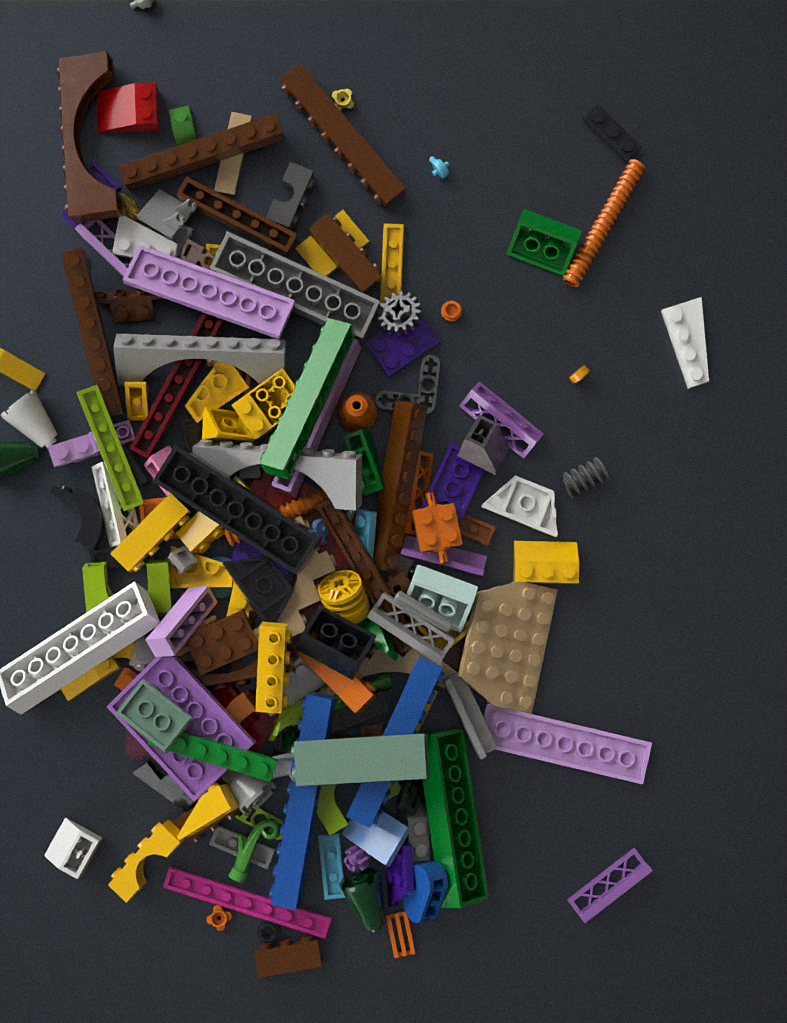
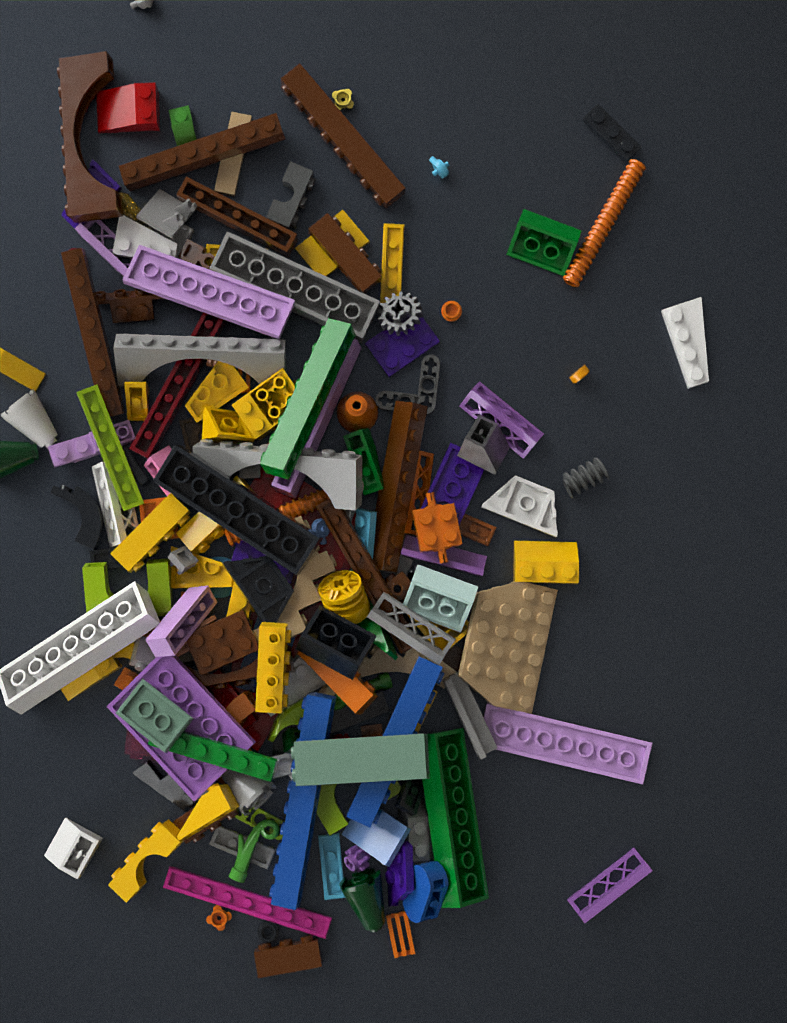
(422, 611): light grey axle -> none

